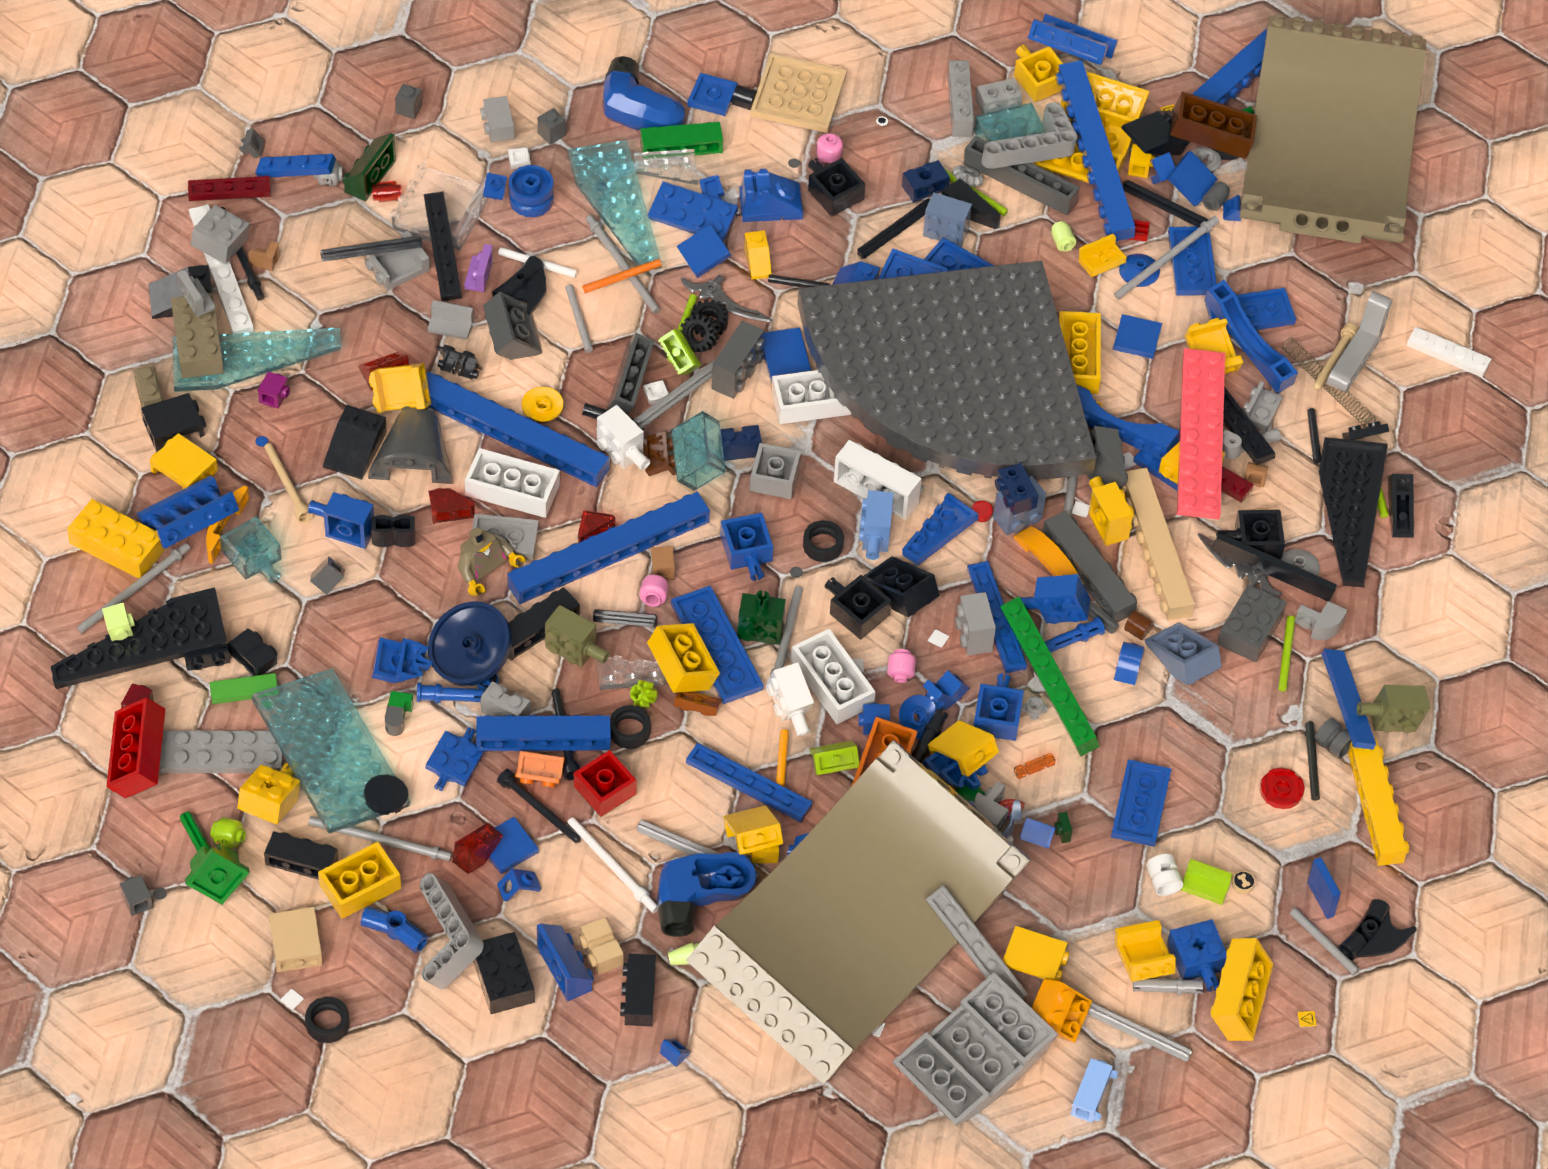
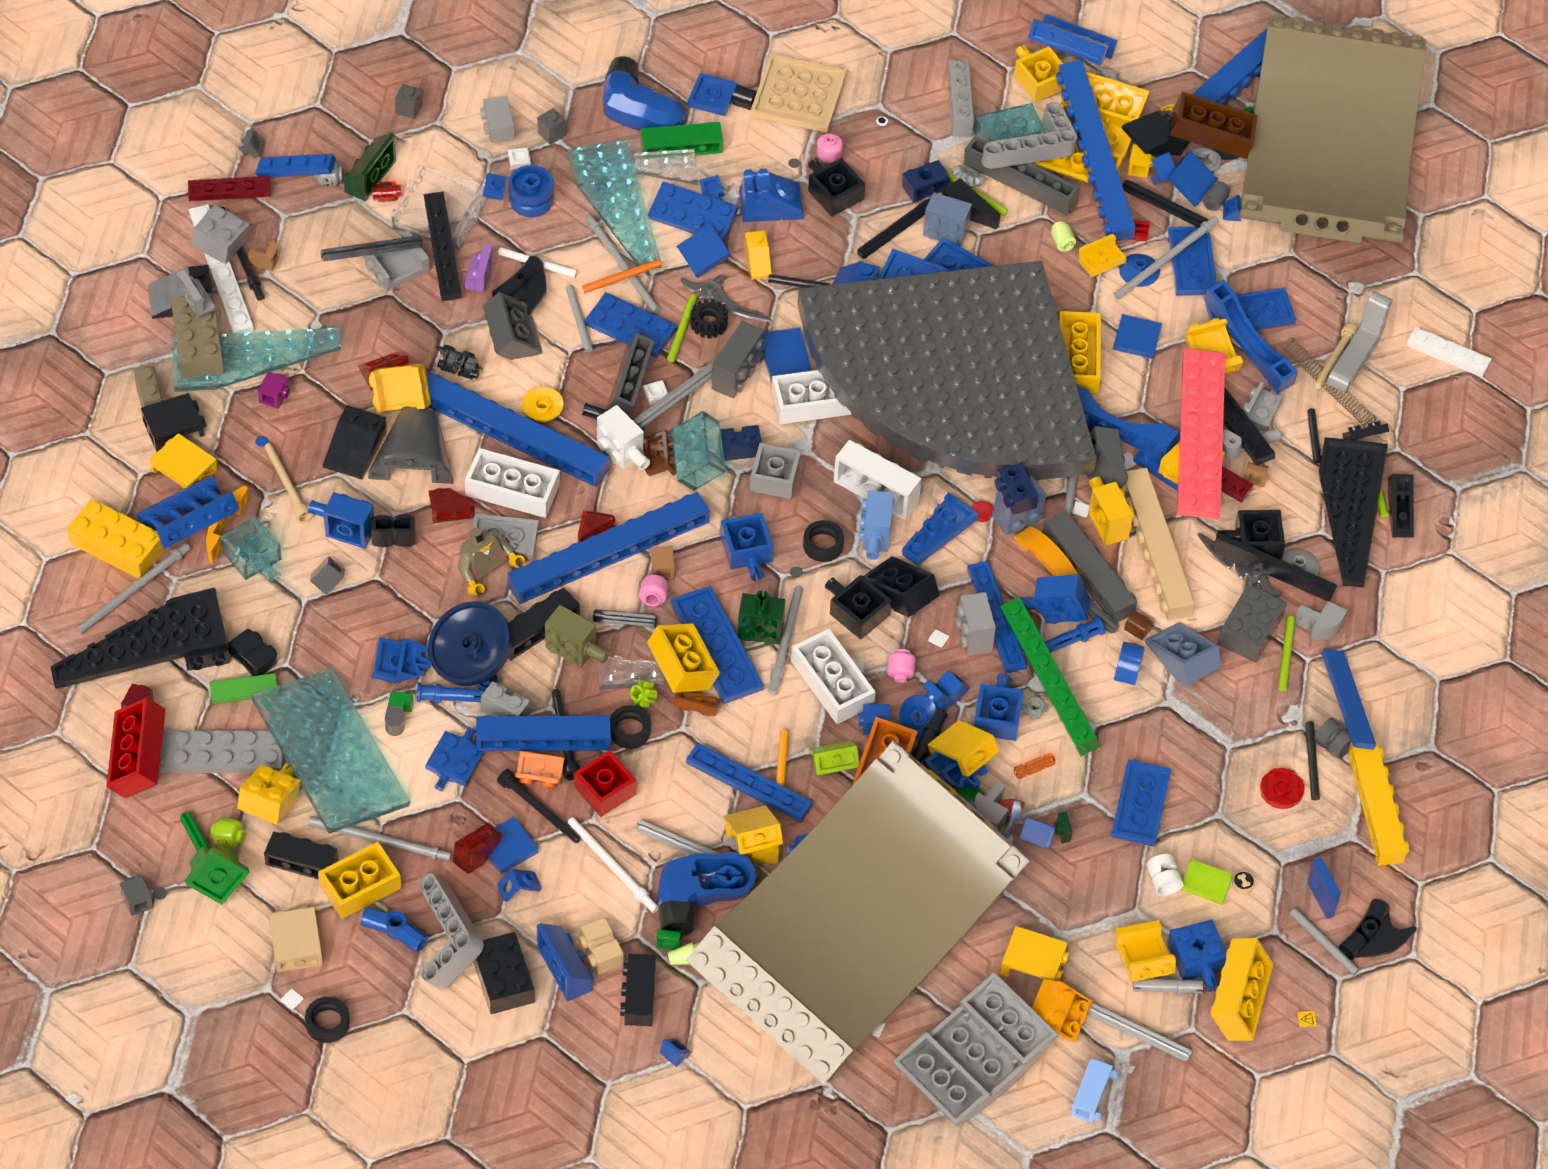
(118, 622): yellowish green brick -> none
(385, 794): black tile -> none
(451, 320): light grey panel -> none
(622, 320): none -> blue plate
(668, 939): none -> green tile
(679, 352): lime brick -> none
(710, 328): black tyre -> none
(790, 696): white brick -> none
(971, 939): light grey tile -> none
(998, 96): light grey brick -> none
(1397, 708): olive brick -> none

